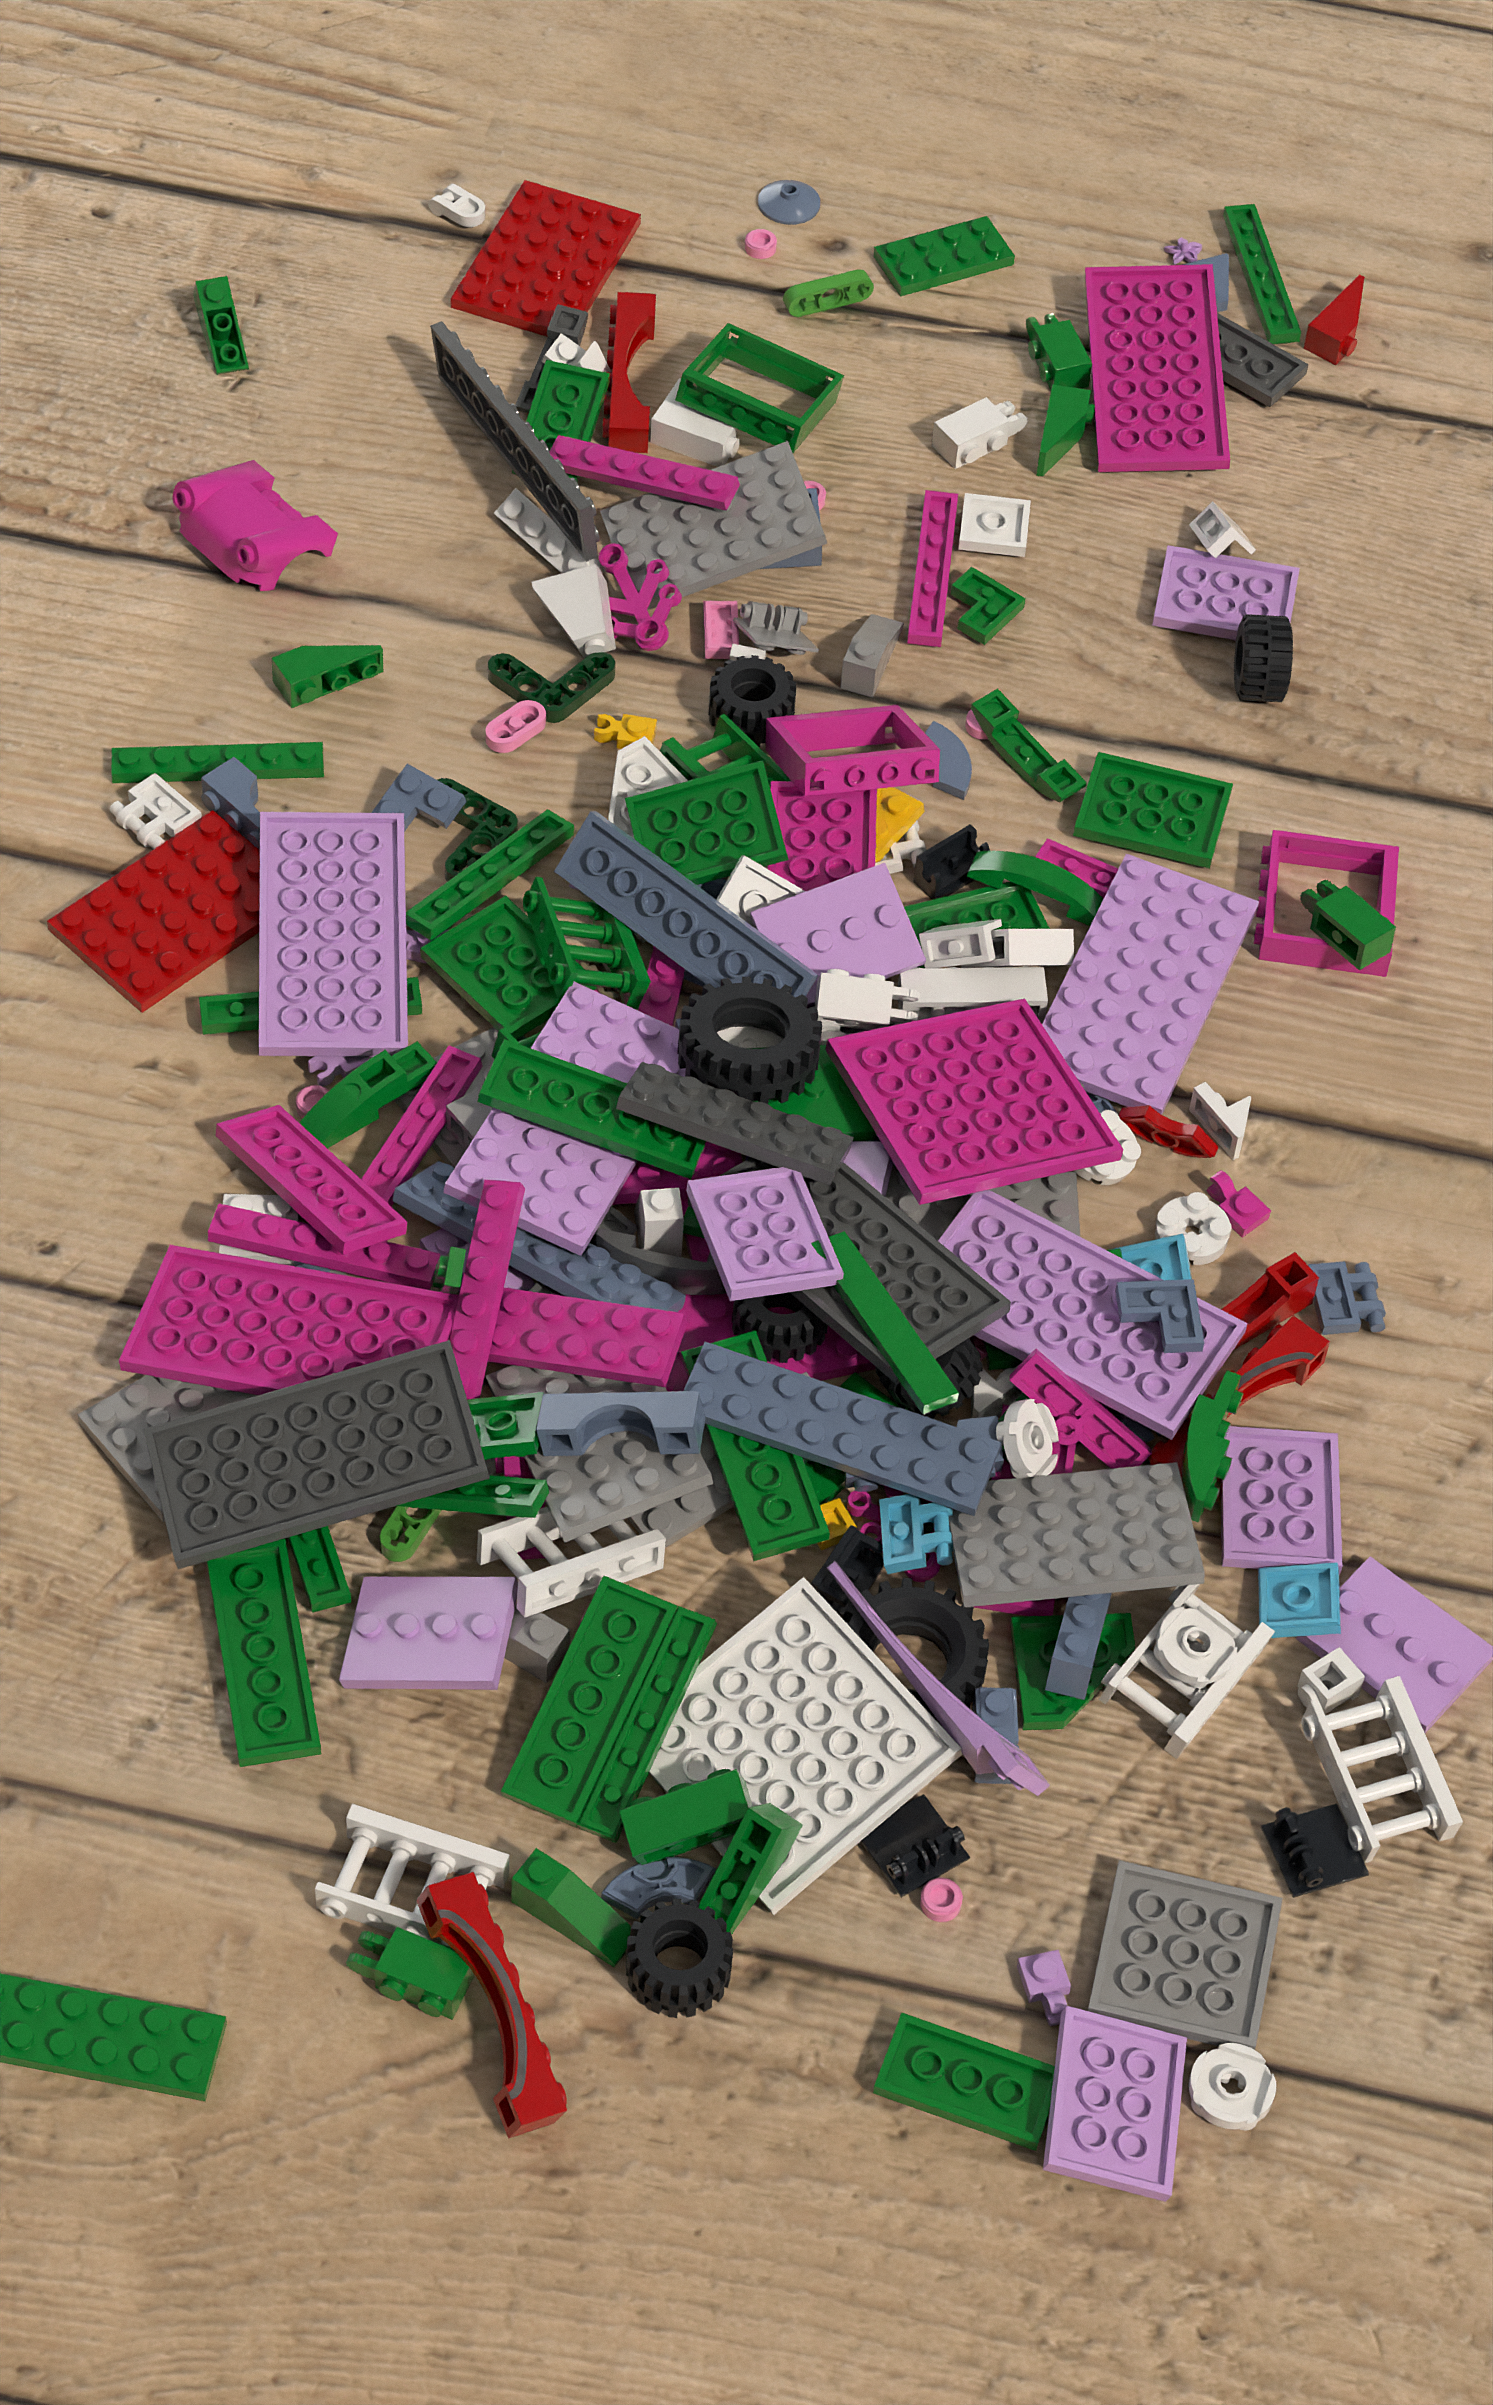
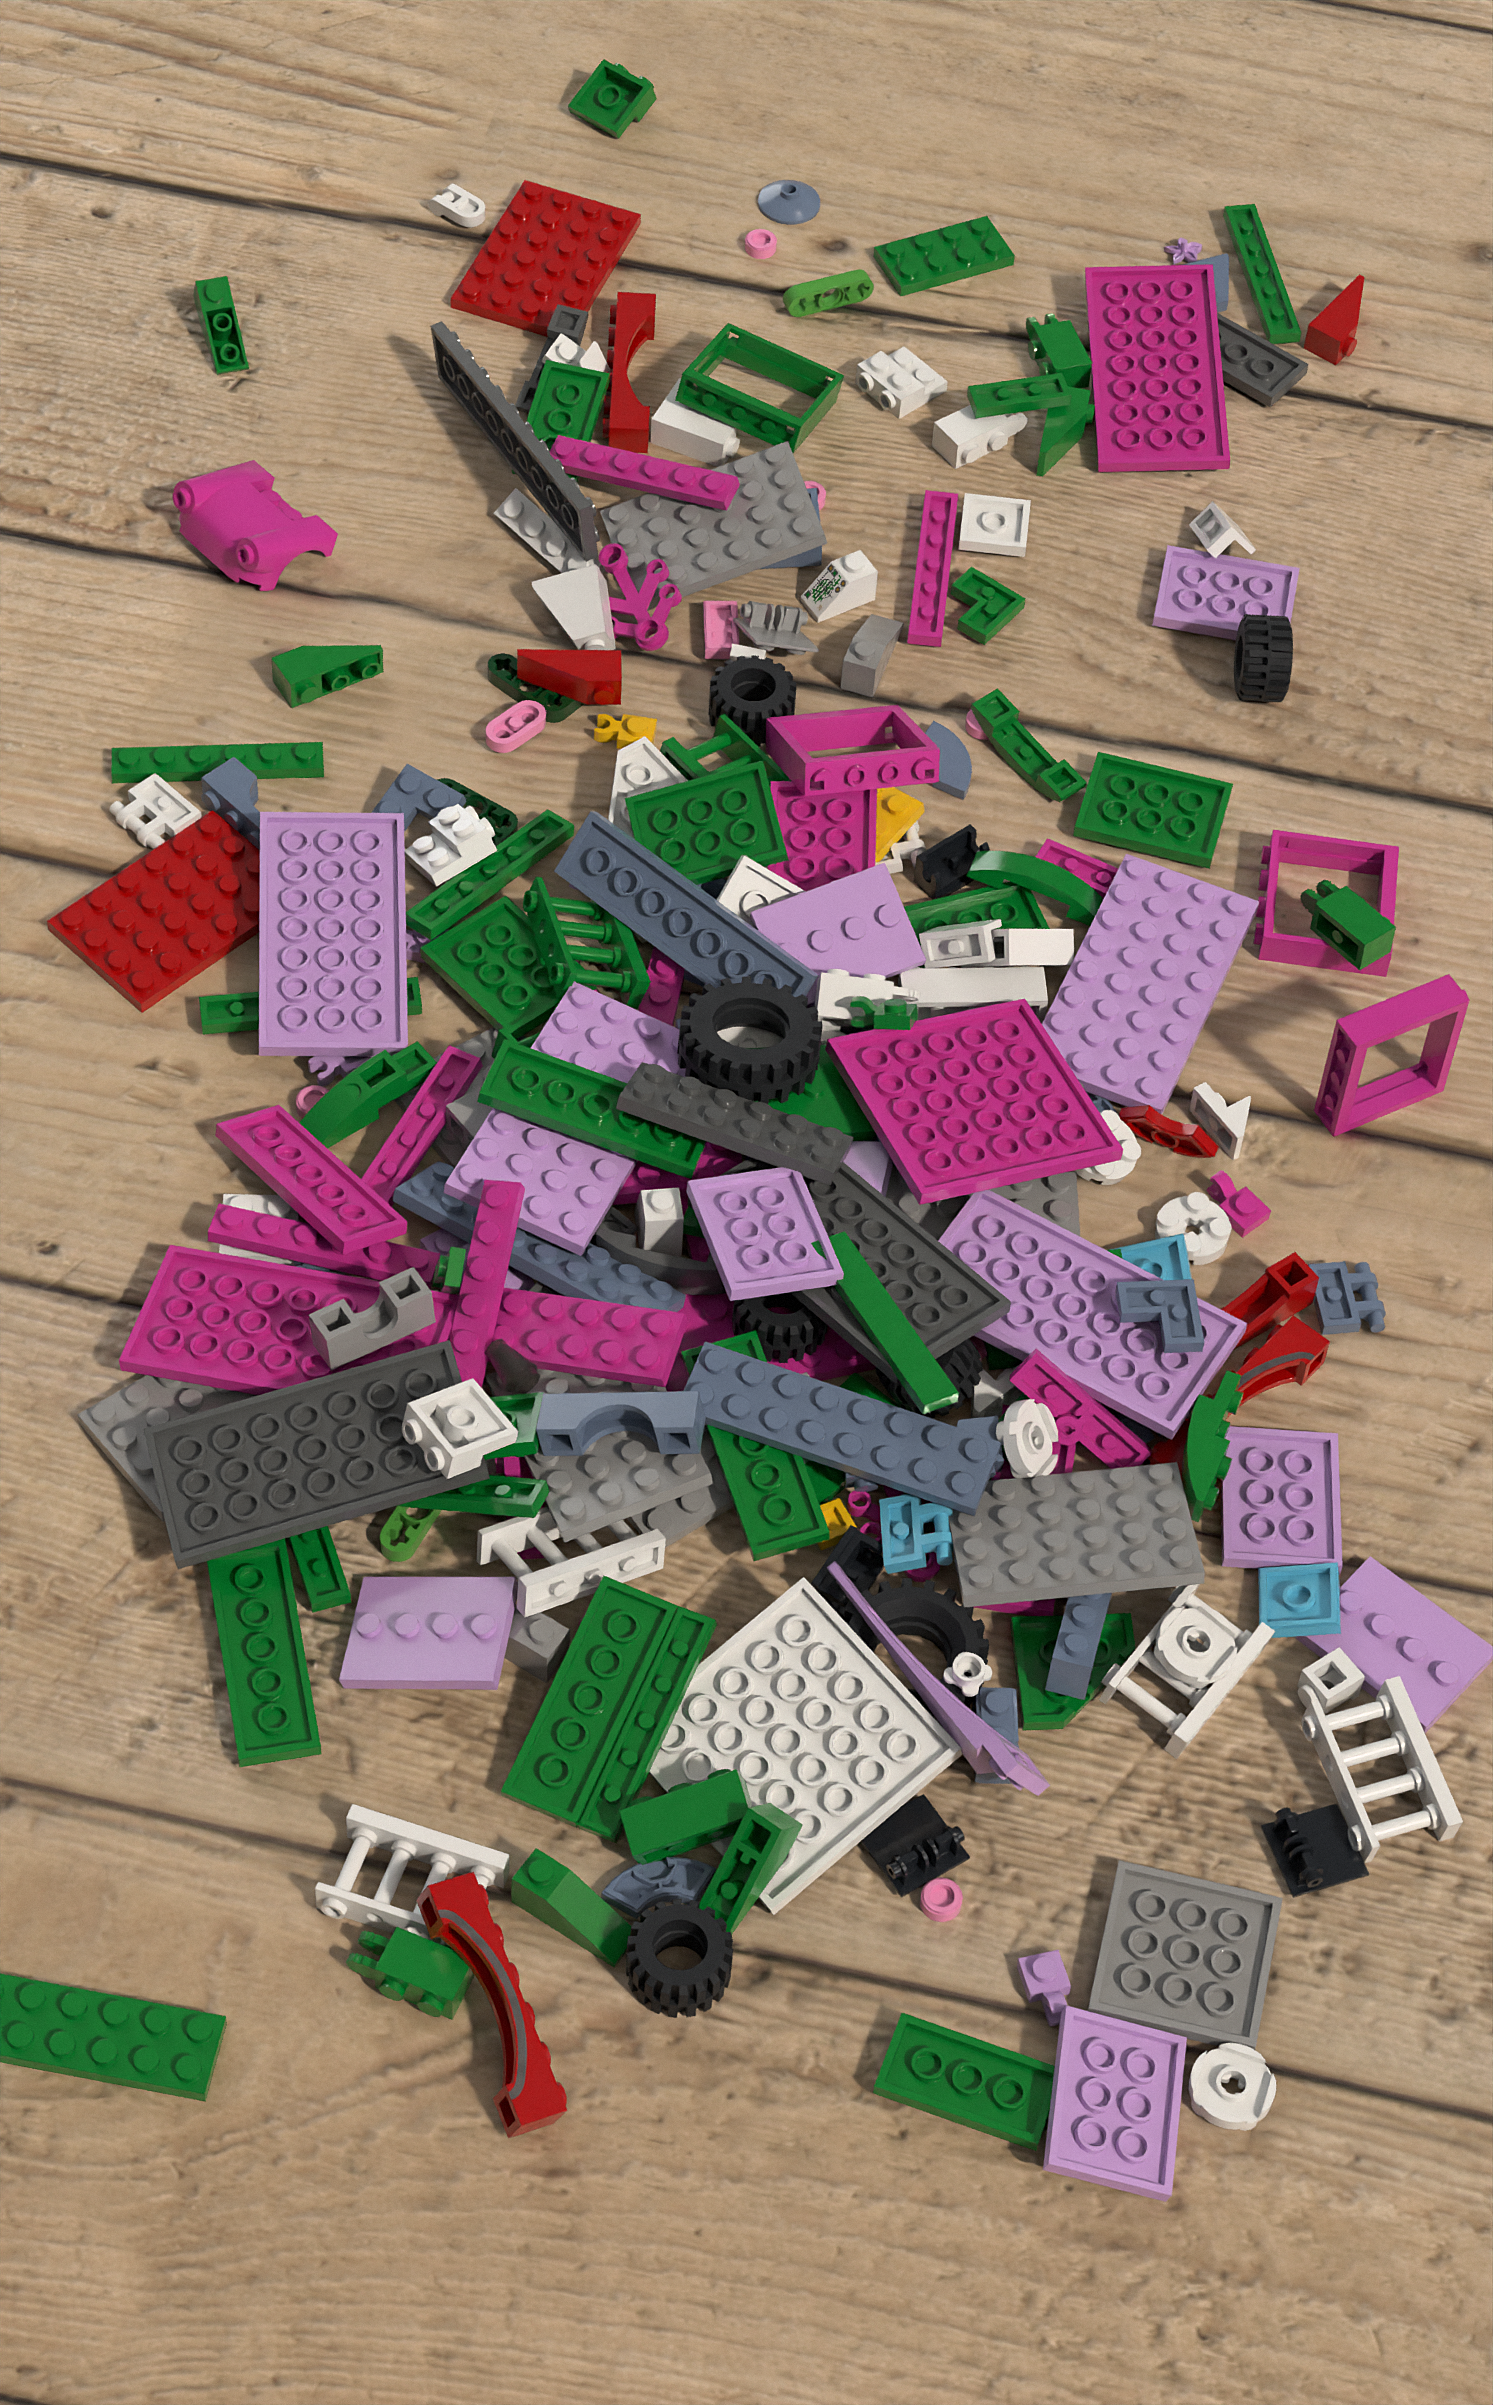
(400, 1310): none -> light grey arch
(455, 844): none -> white plate
(457, 1427): none -> white plate
(514, 1370): none -> clear smoke cone
(577, 674): none -> red slope
(613, 98): none -> green plate
(841, 587): none -> white slope
(891, 1014): none -> green plate
(899, 381): none -> white plate
(968, 1663): none -> white plate
(1018, 395): none -> green plate
(1346, 1107): none -> dark pink window

